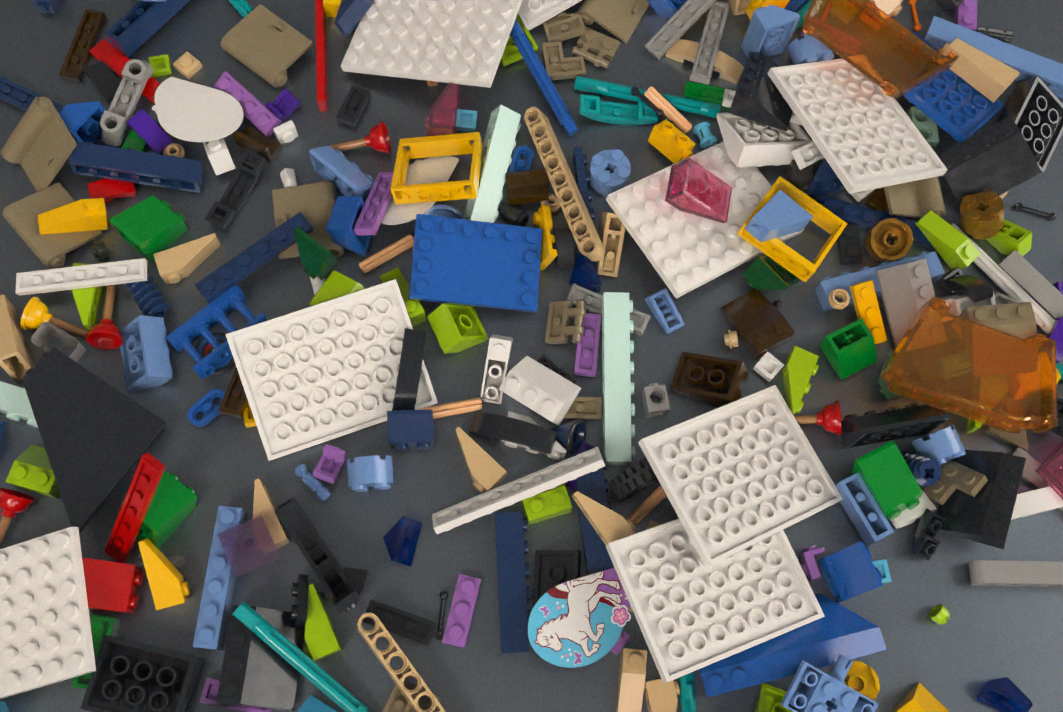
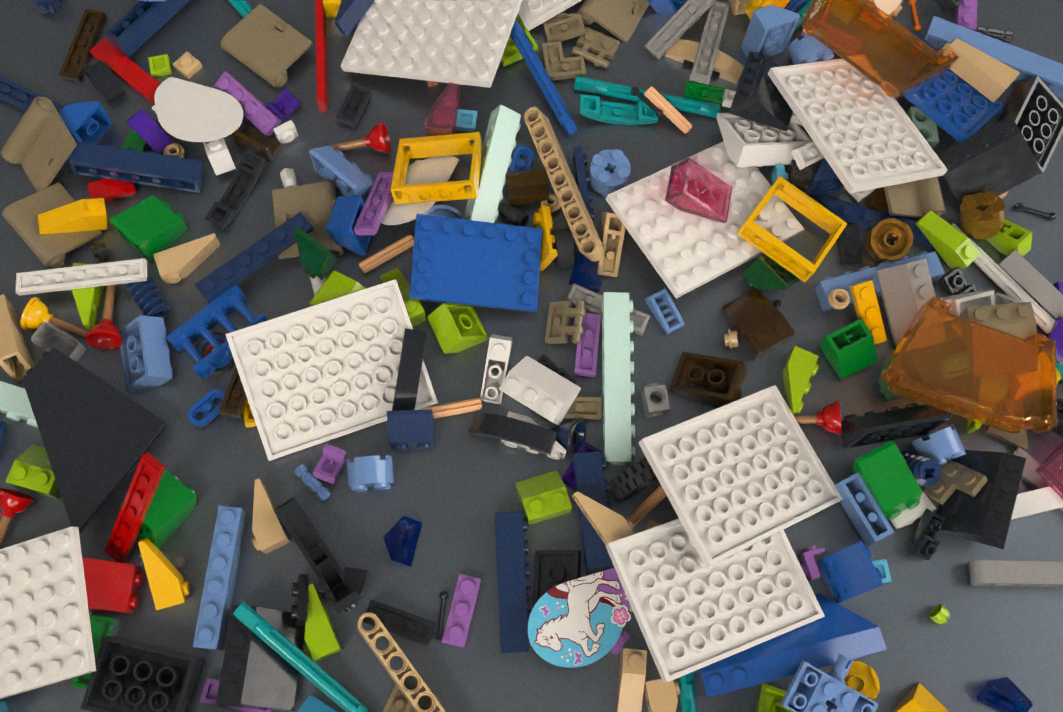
(114, 120): light grey plate -> none
(248, 546): clear purple tile -> none
(481, 466): tan slope -> none
(517, 490): white plate -> none
(671, 142): yellow brick -> none
(705, 135): medium azure bush -> none
(768, 366): white plate -> none
(778, 218): medium blue slope -> none
(779, 170): none -> medium azure plate
(972, 287): black slope -> none

